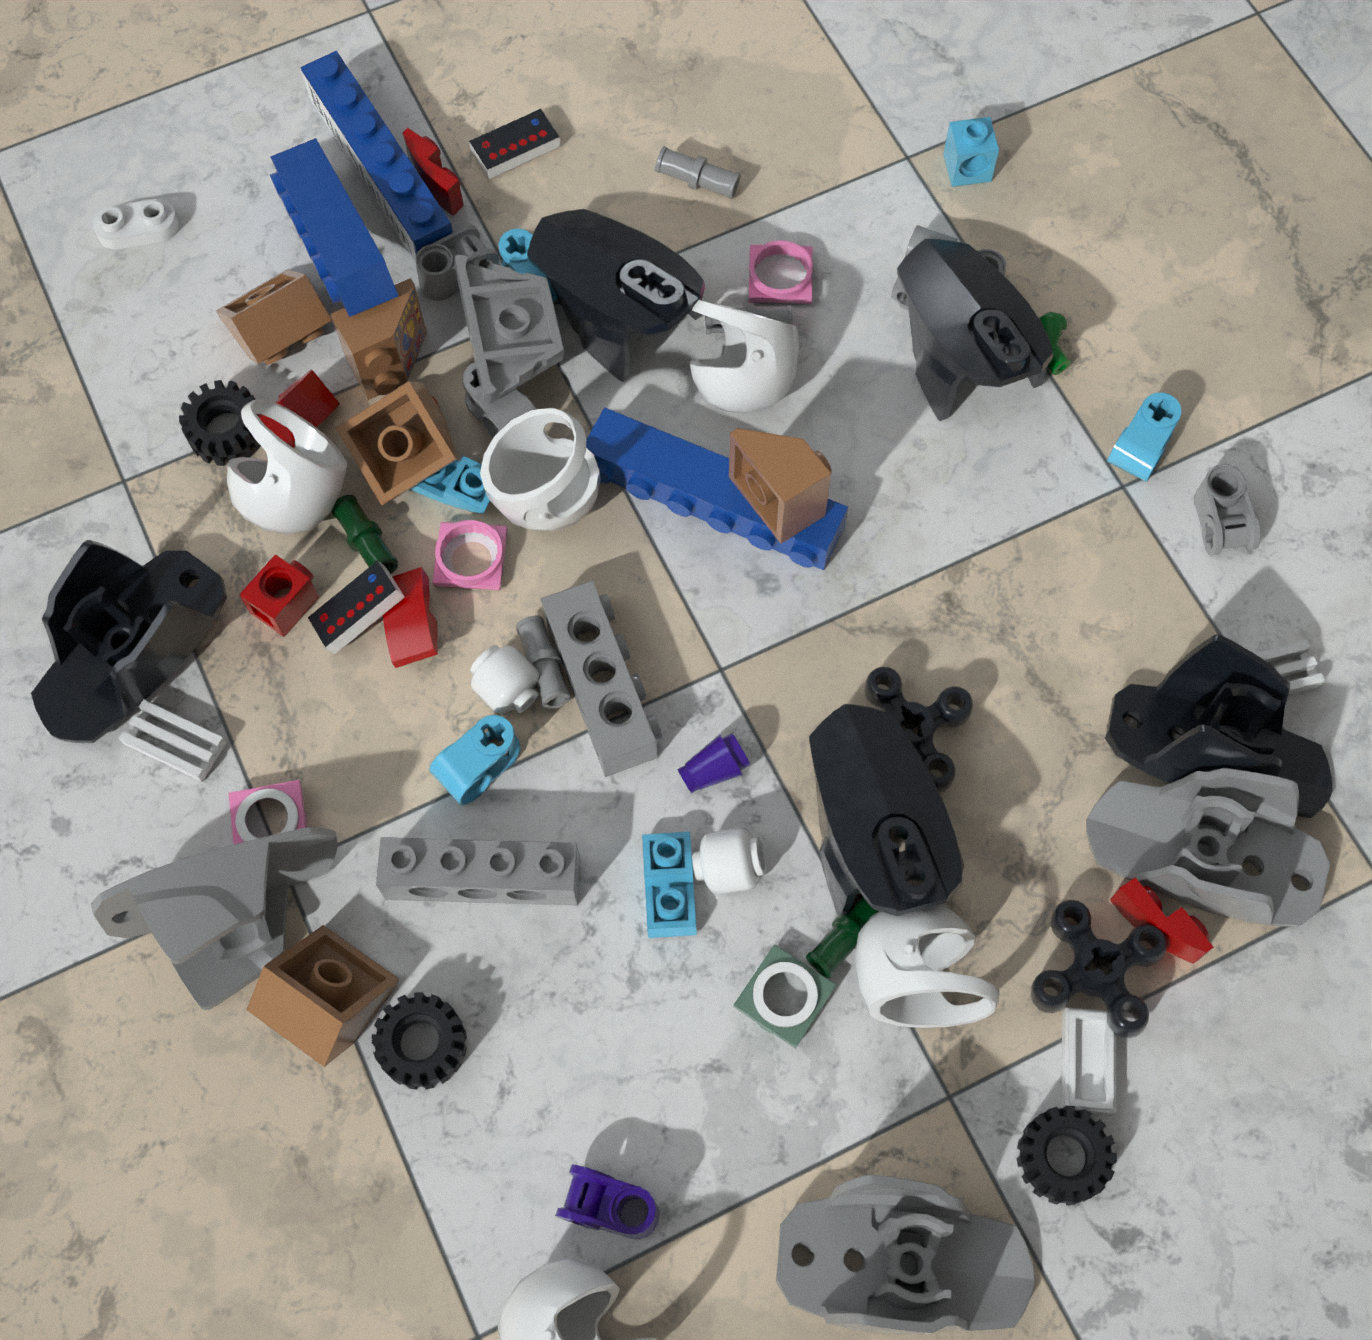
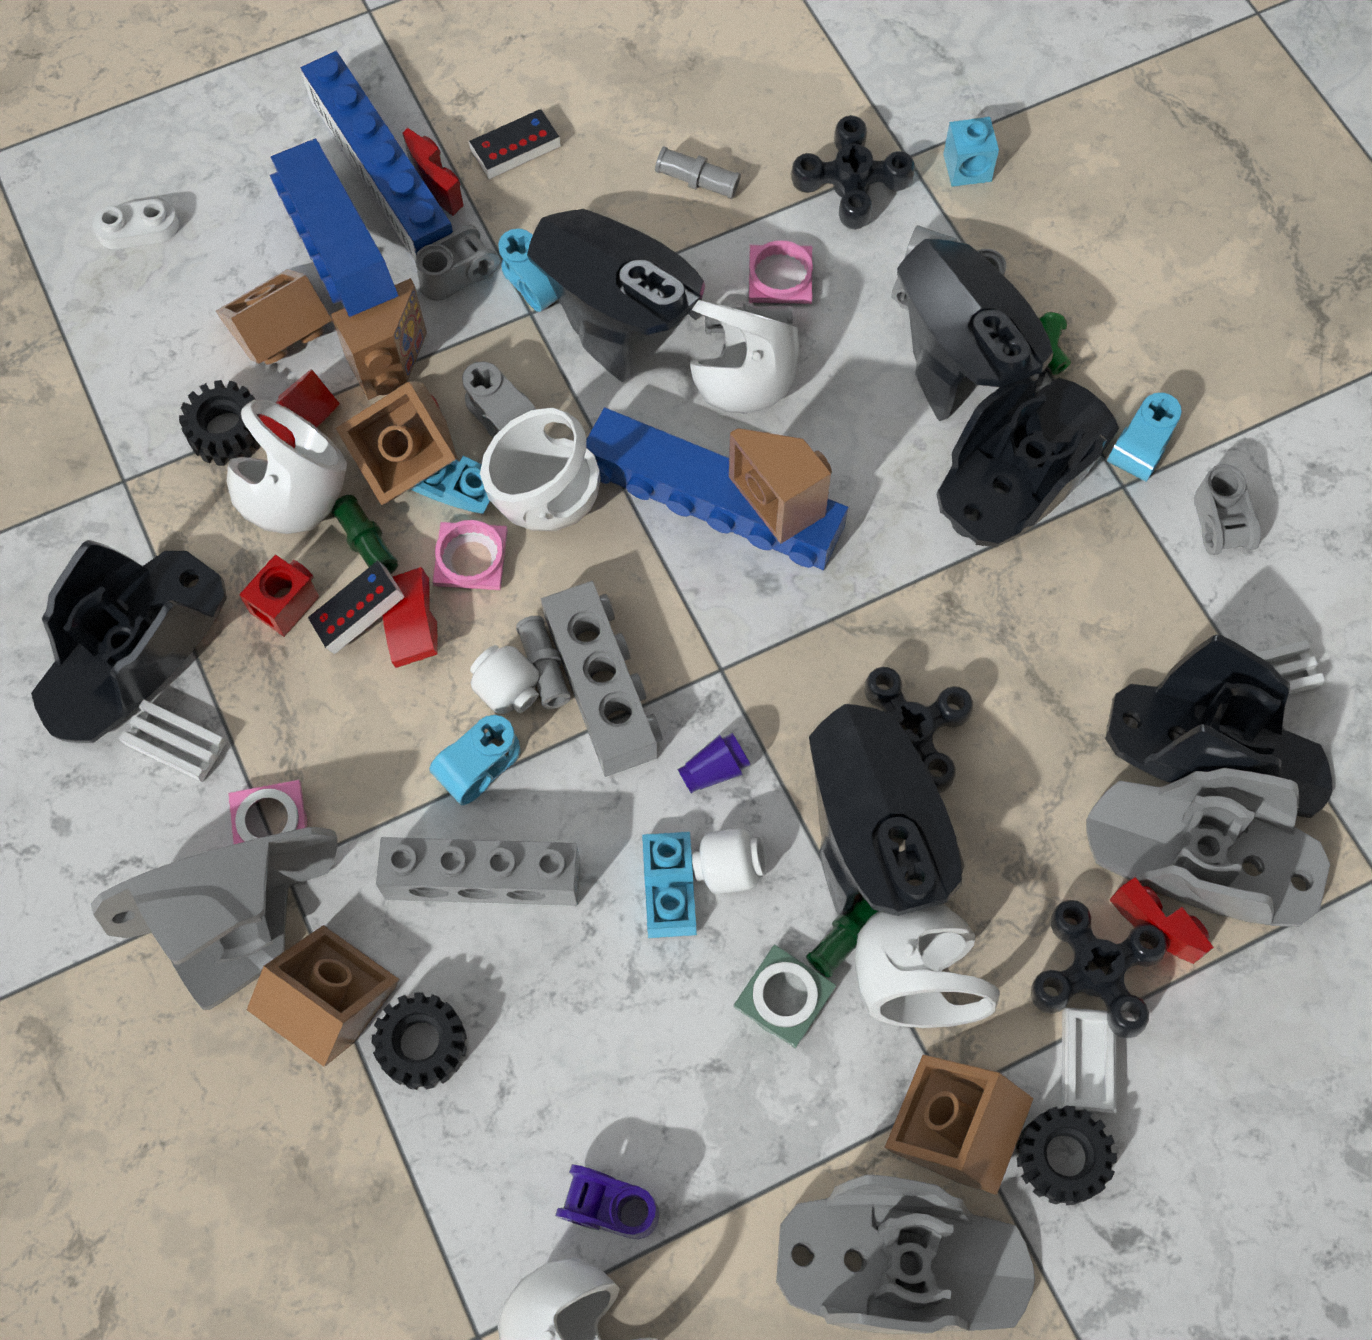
(508, 325): light grey wing -> none
(852, 172): none -> black gear
(960, 1122): none -> medium nougat slope
(1028, 447): none -> black piece

